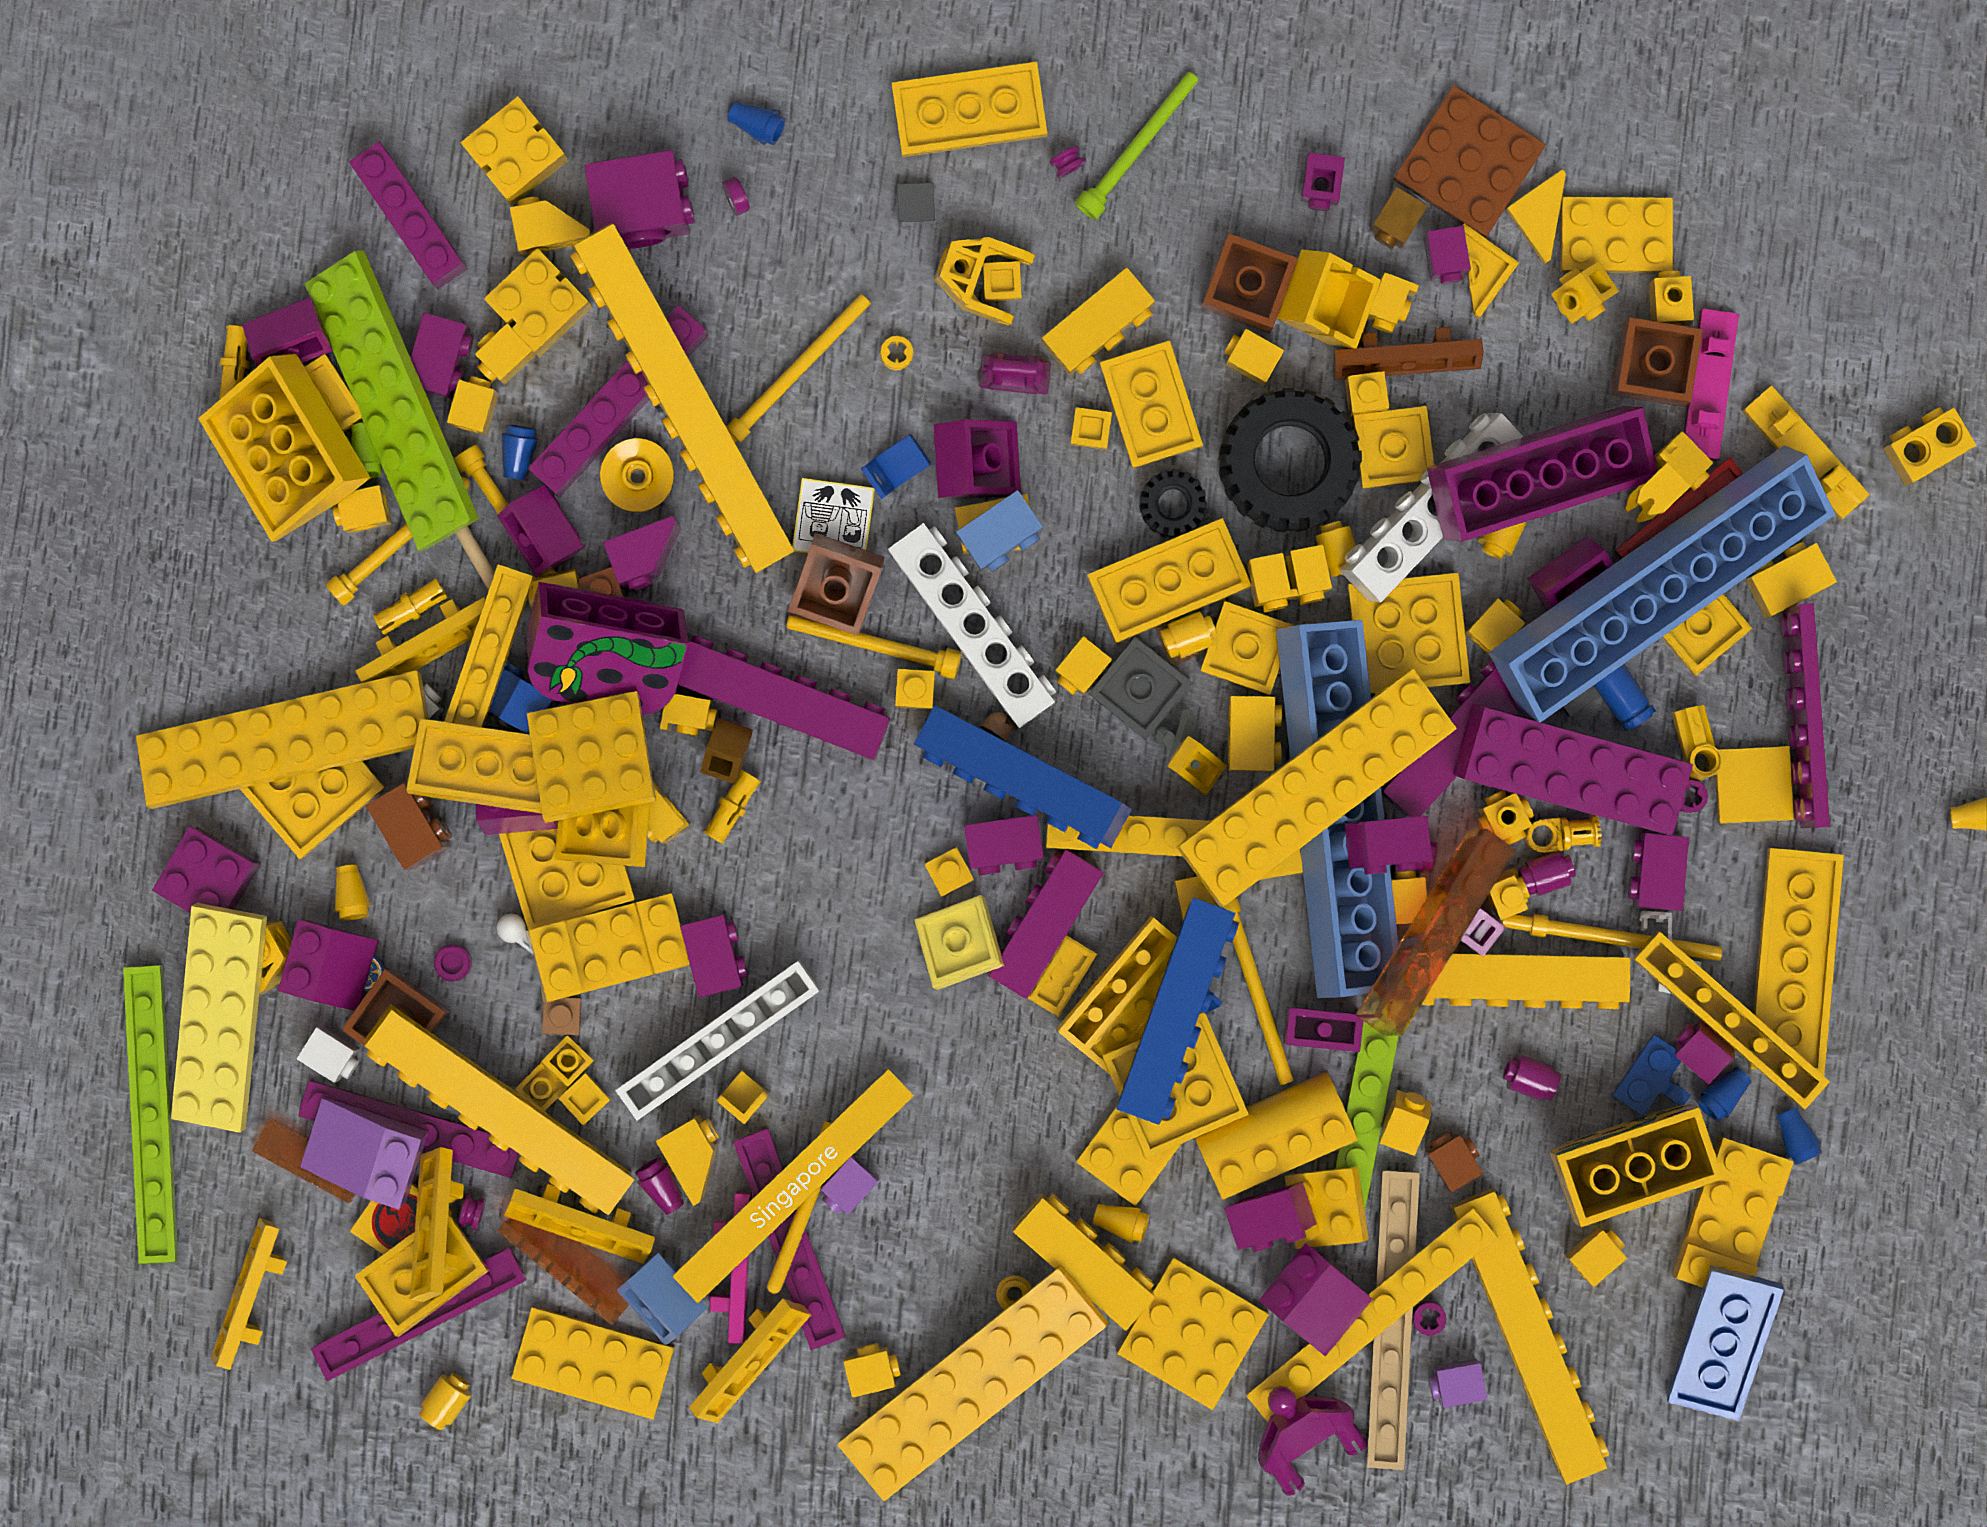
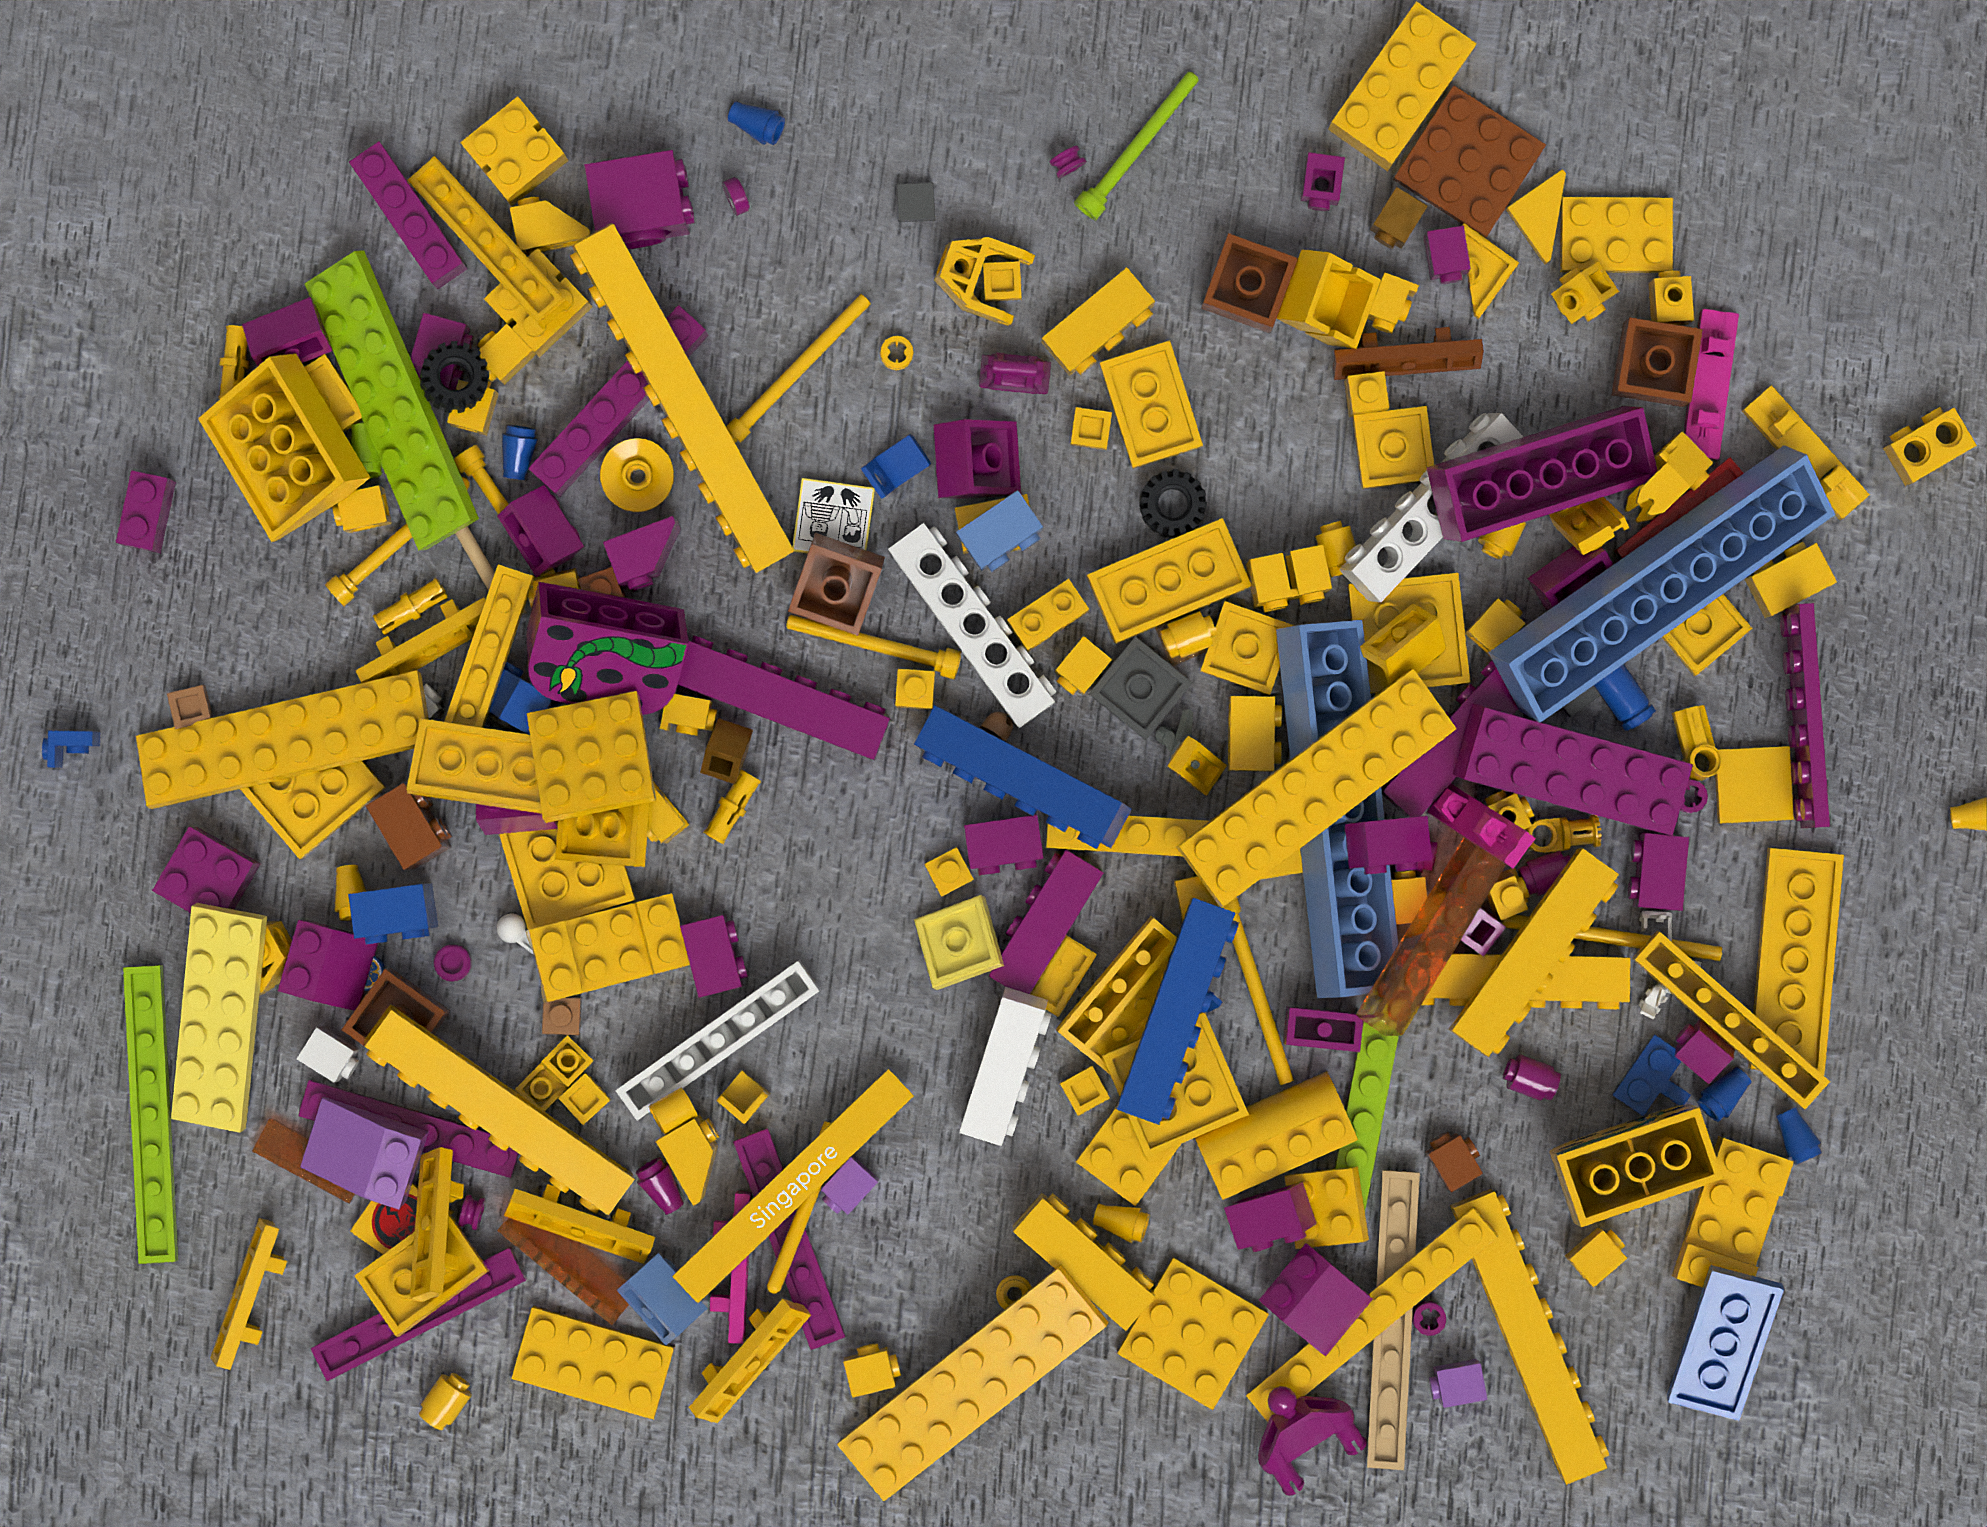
(73, 740): none -> blue bracket
(145, 511): none -> magenta brick
(189, 706): none -> medium nougat plate
(393, 910): none -> blue brick
(461, 356): none -> black tyre
(488, 242): none -> yellow tile
(673, 1111): none -> yellow beam
(969, 109): yellow plate -> none
(1004, 1067): none -> white brick
(1048, 615): none -> yellow brick
(1084, 1090): none -> yellow plate
(1253, 356): yellow brick -> none
(1299, 410): black tyre -> none
(1402, 86): none -> yellow brick
(1406, 643): none -> yellow panel
(1406, 1122): yellow brick -> none
(1481, 825): none -> dark pink hinge
(1534, 952): none -> yellow brick
(1589, 524): none -> yellow plate
(1655, 996): none -> white piece

